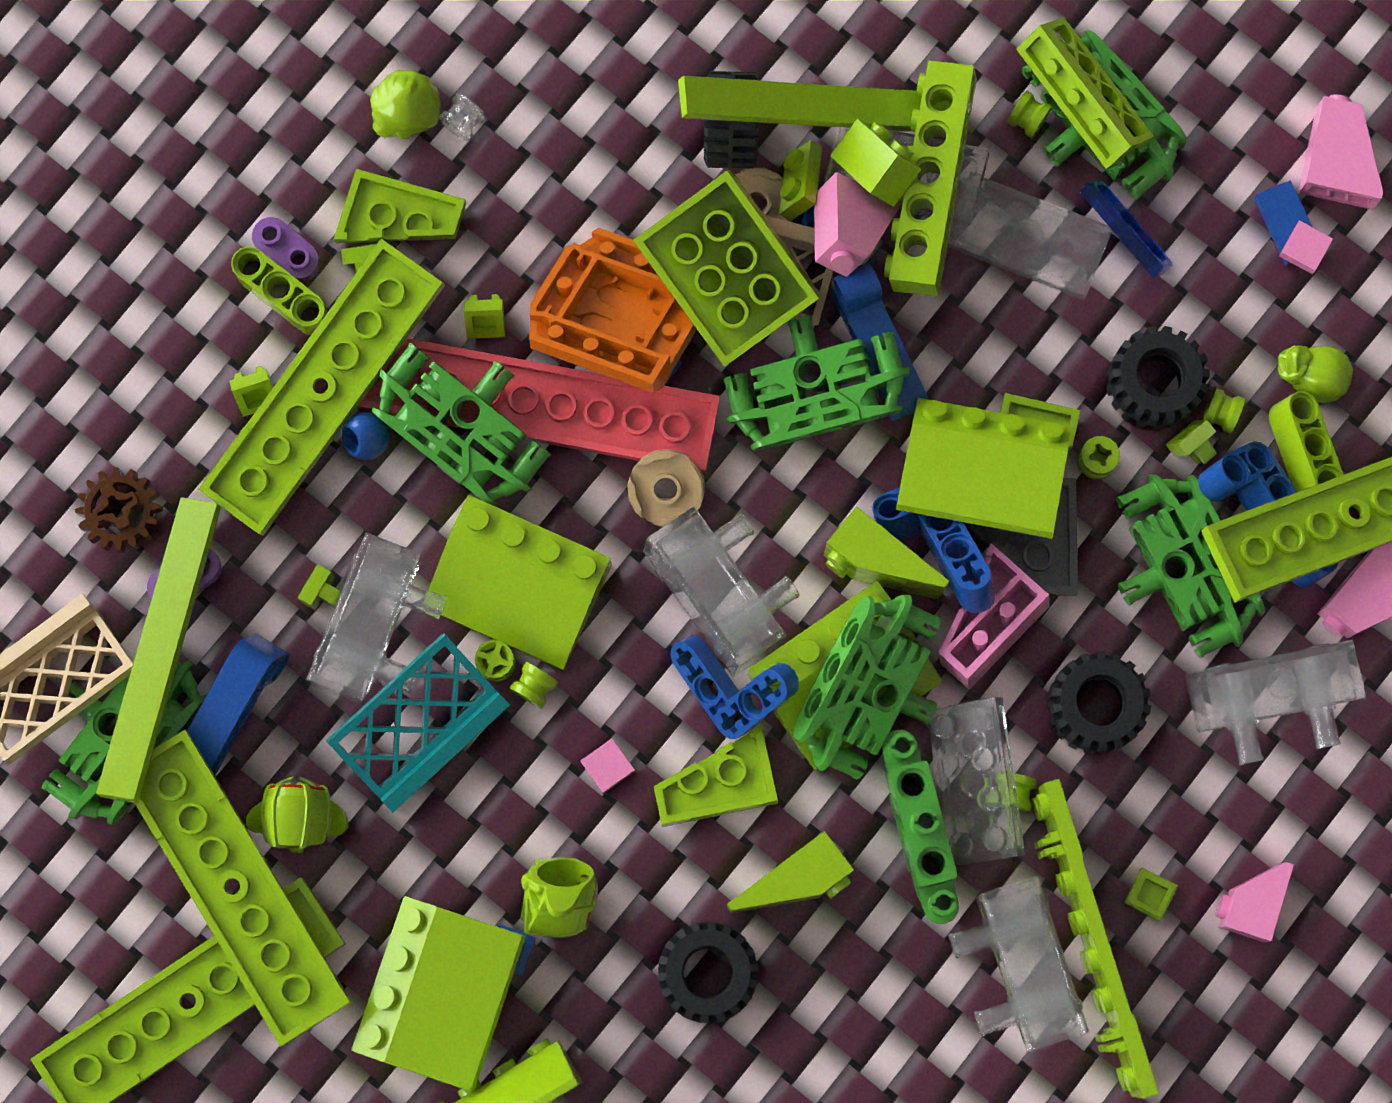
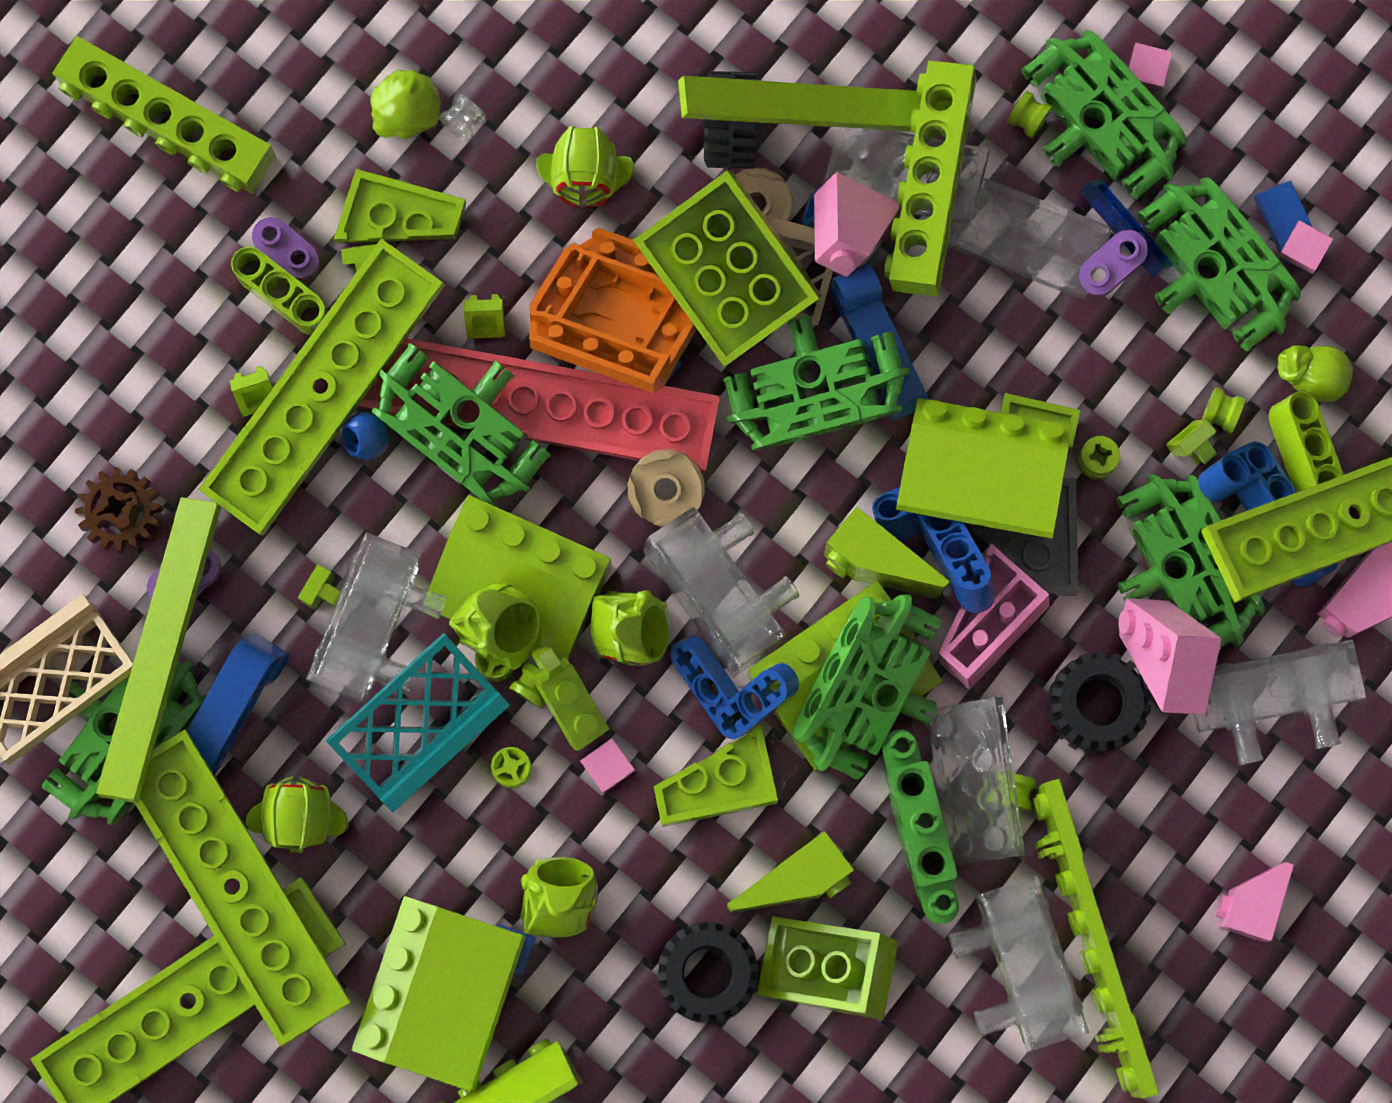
(86, 62): none -> lime brick
(493, 628): none -> lime piece
(508, 762): none -> lime wheel
(568, 699): none -> lime hinge
(584, 167): none -> lime piece
(630, 627): none -> lime piece
(800, 180): lime plate -> none
(828, 967): none -> lime slope
(876, 162): lime brick -> none
(1081, 92): lime fence -> none
(1113, 263): none -> medium lavender plate
(1150, 65): none -> bright pink tile
(1150, 894): lime tile -> none
(1171, 653): none -> bright pink wedge
(1174, 352): black tyre -> none
(1222, 240): none -> bright green piece
(1341, 156): bright pink slope -> none

